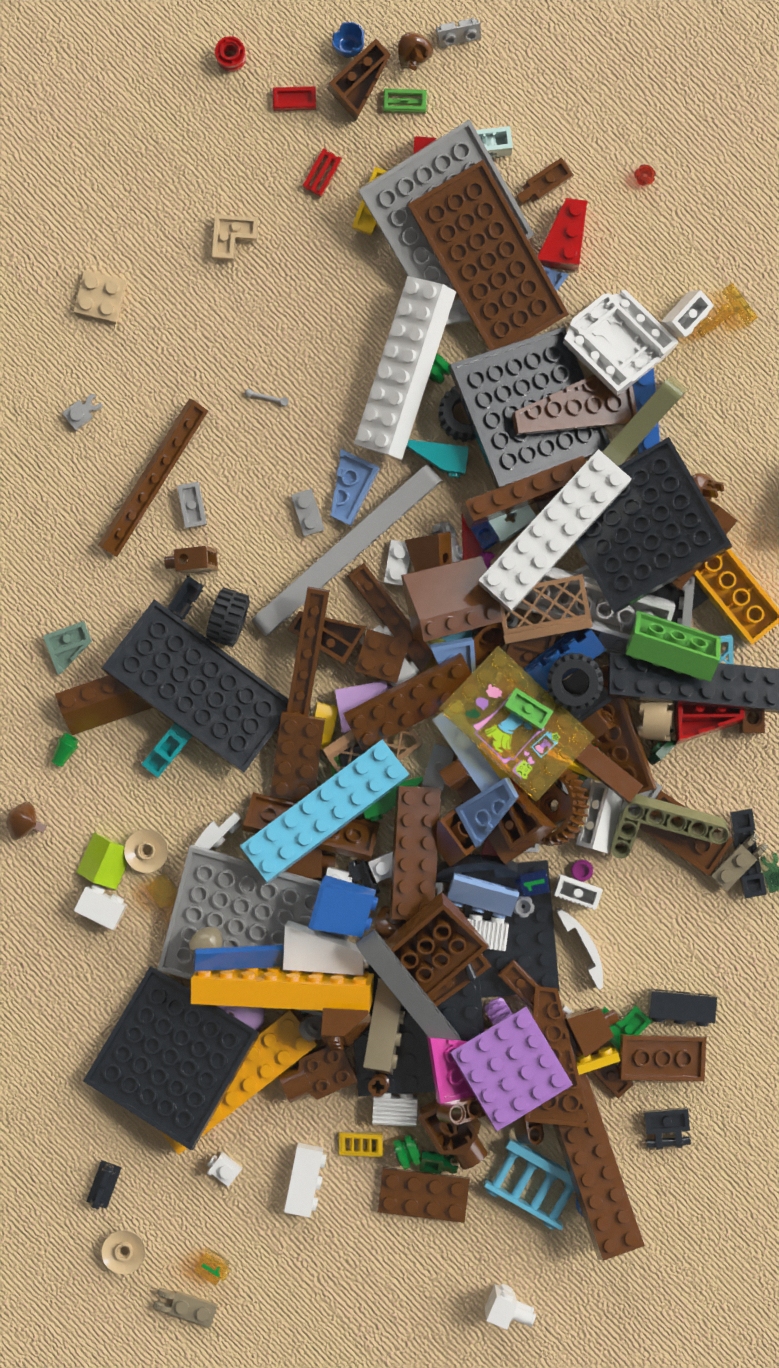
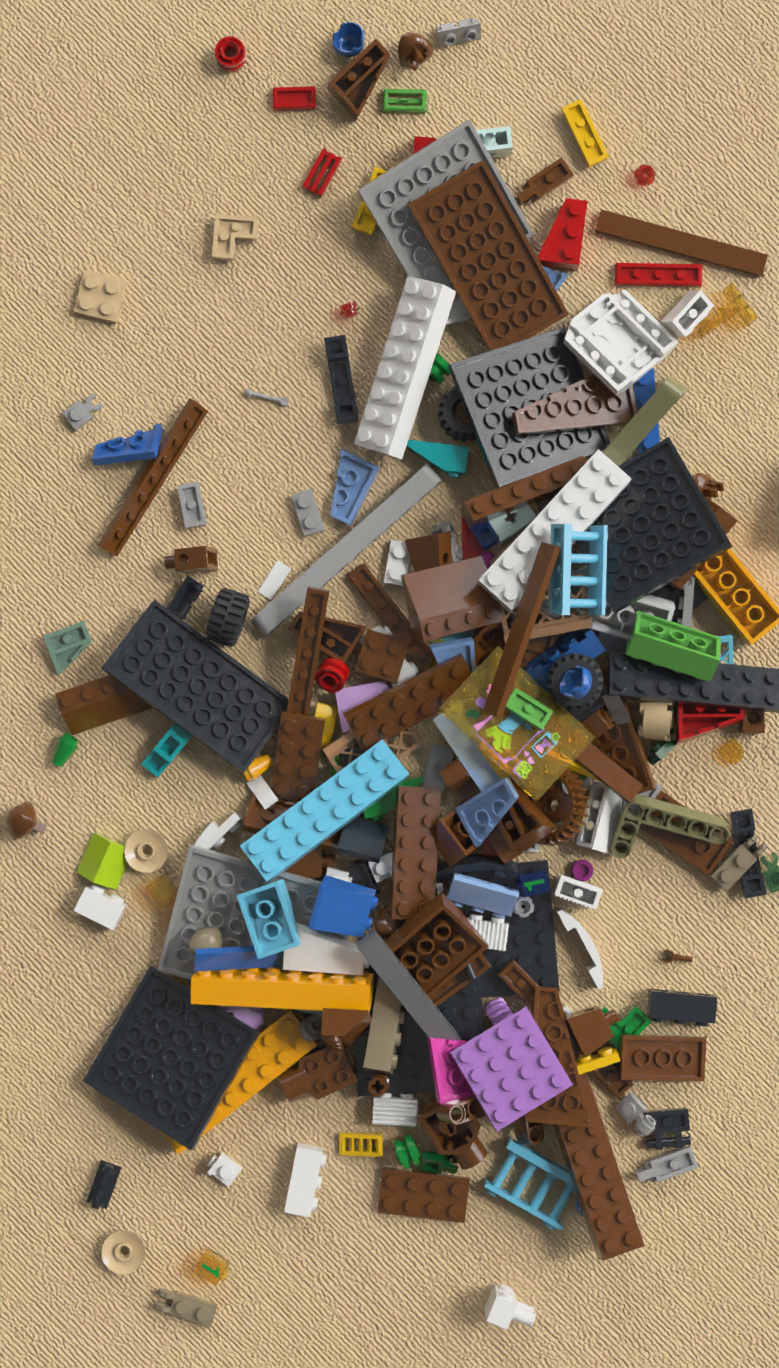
(138, 447): none -> blue wing
(258, 767): none -> light orange cone
(262, 792): none -> white sticker
(269, 918): none -> medium azure slope
(274, 580): none -> white sticker
(332, 675): none -> red wheel
(341, 379): none -> black slope
(349, 309): none -> clear red plate
(363, 839): none -> black tile
(521, 630): none -> reddish brown tile
(561, 577): none -> medium azure fence
(576, 683): none -> blue hair
(585, 133): none -> yellow plate
(616, 709): none -> flat silver sticker
(632, 1110): none -> light grey plate
(658, 275): none -> red tile
(668, 1165): none -> light grey hinge
(677, 957): none -> reddish brown hand
(681, 243): none -> reddish brown tile
(731, 752): none -> clear yellow tile

